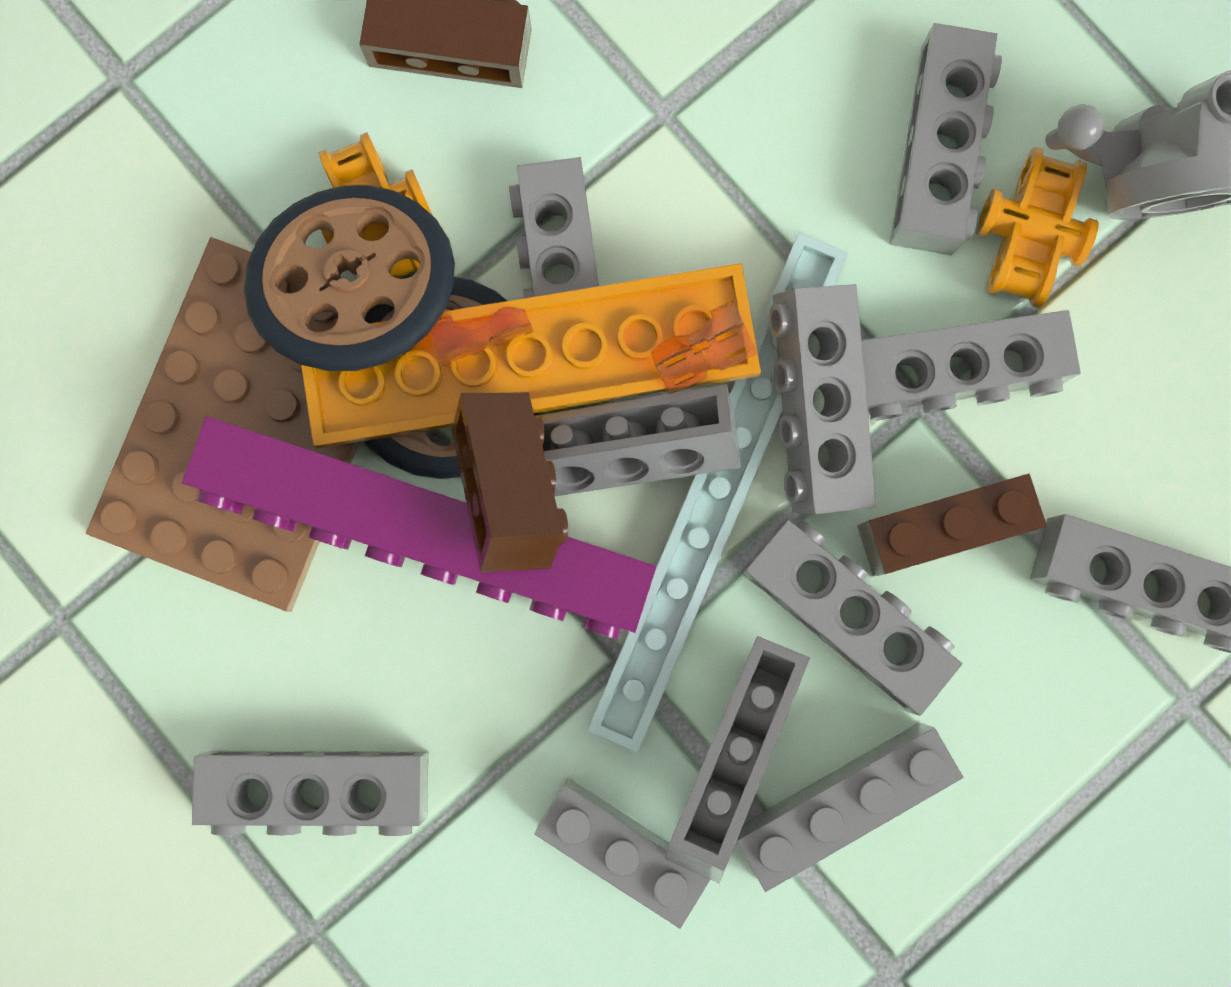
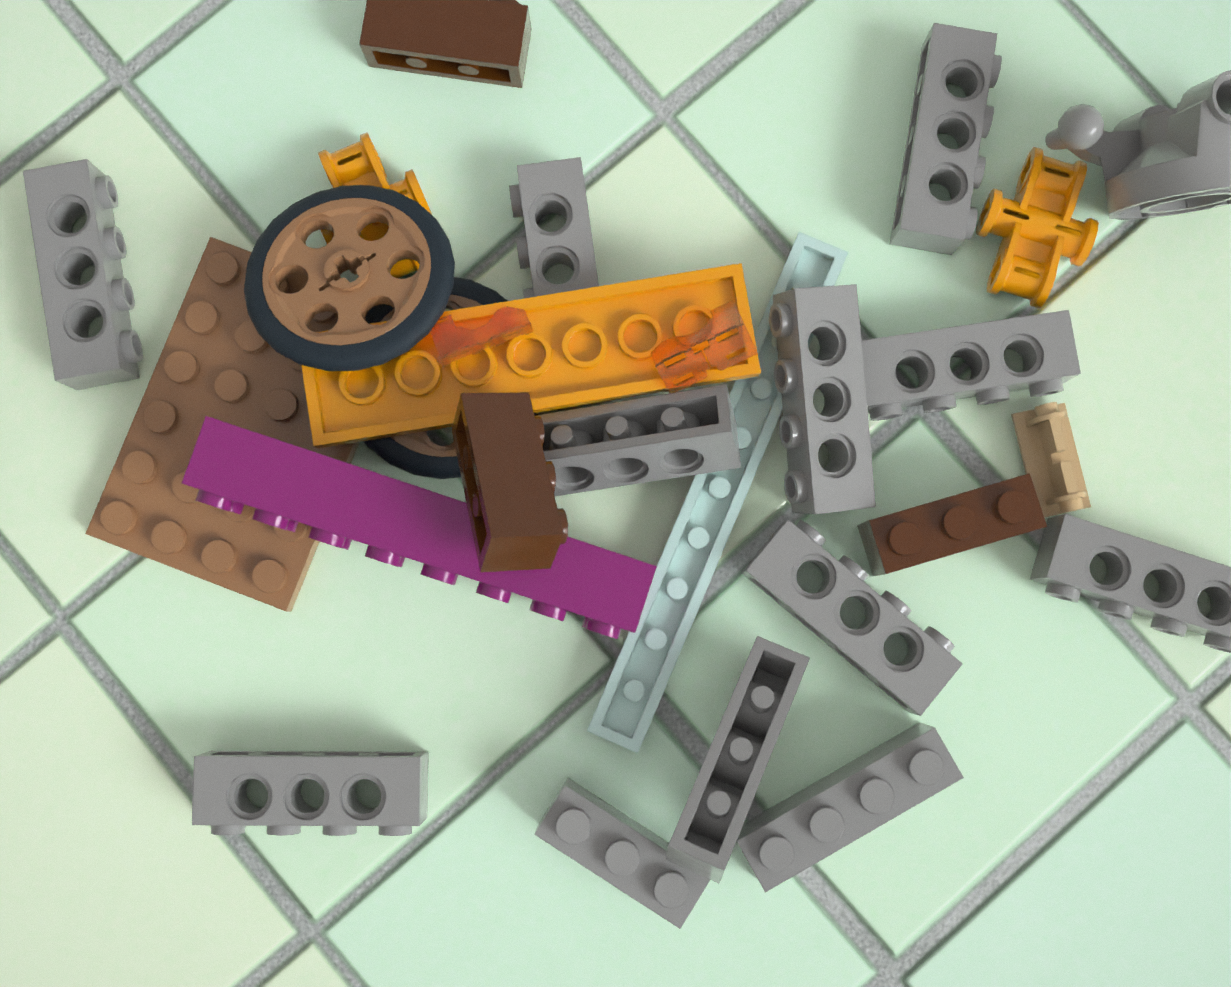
(55, 201): none -> light grey brick
(1051, 458): none -> tan hinge

